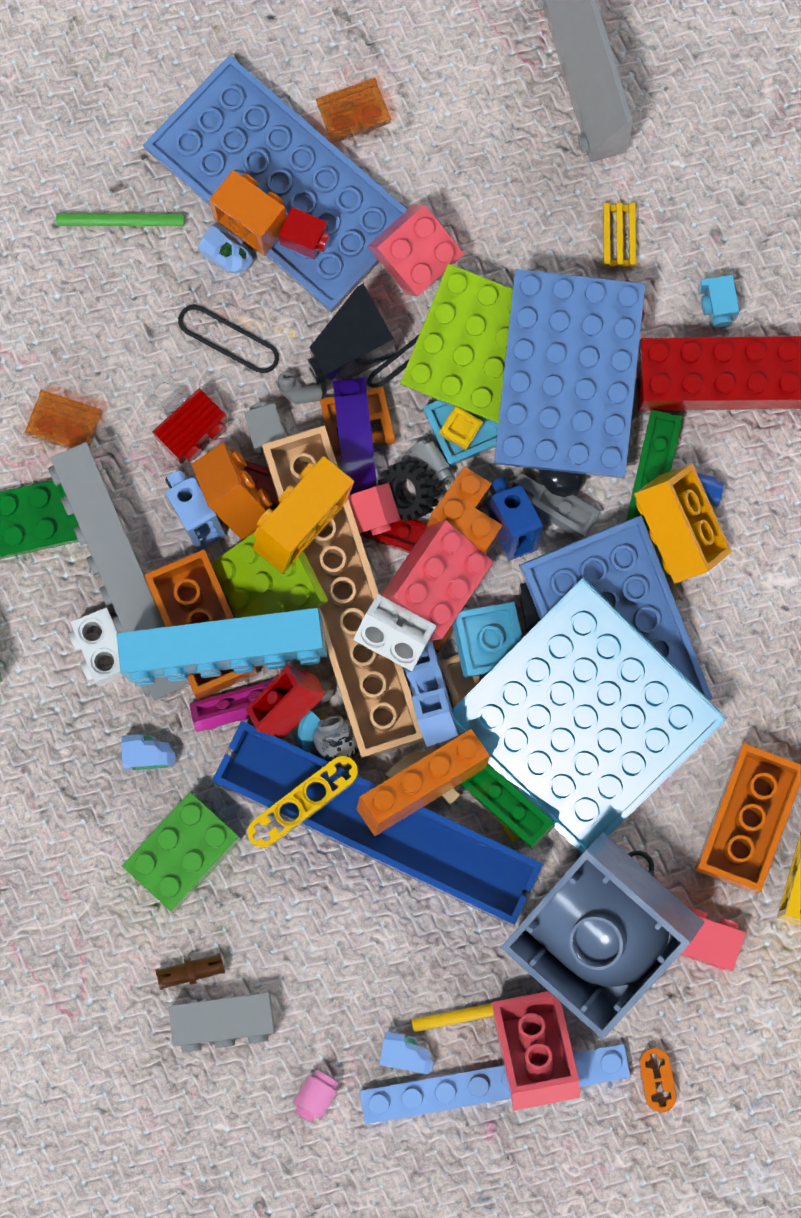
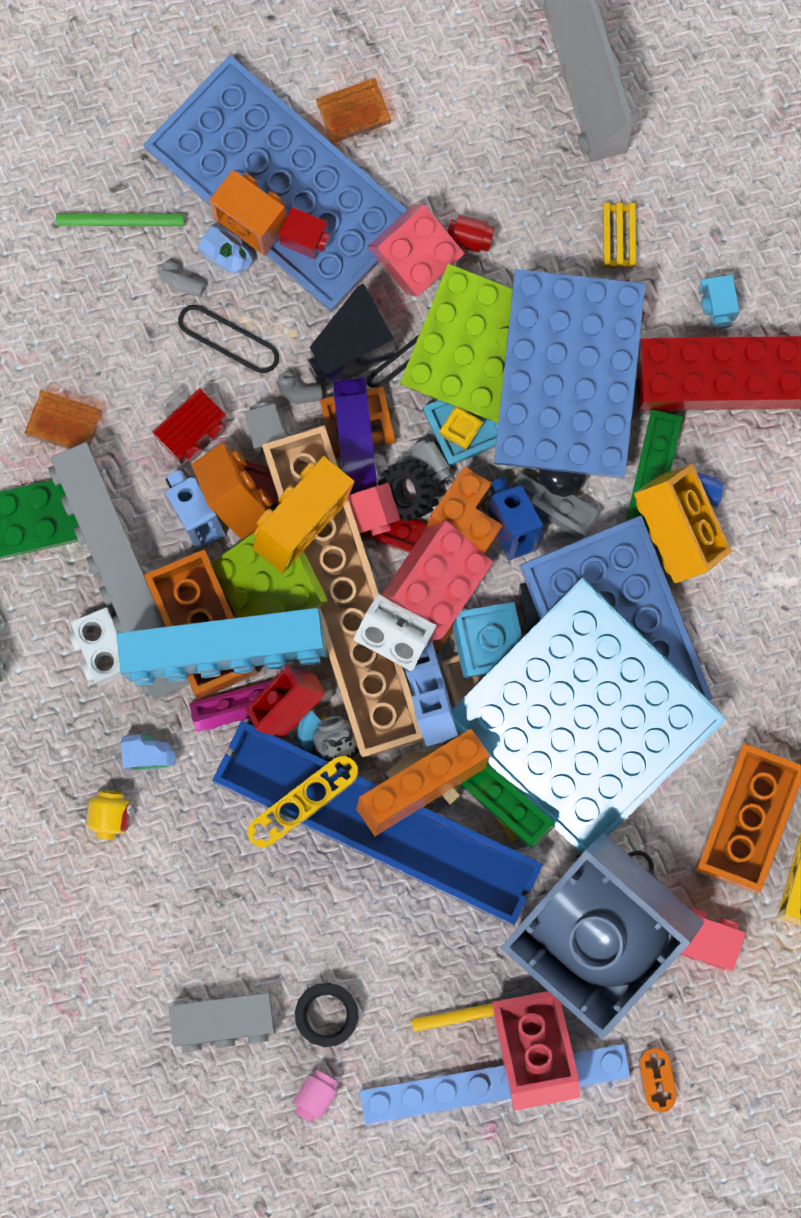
(108, 814): none -> yellow head
(179, 282): none -> light grey arm
(181, 852): bright green brick -> none
(190, 971): reddish brown pin -> none
(302, 1008): none -> black tyre
(405, 1053): light blue rock -> none
(471, 233): none -> red brick

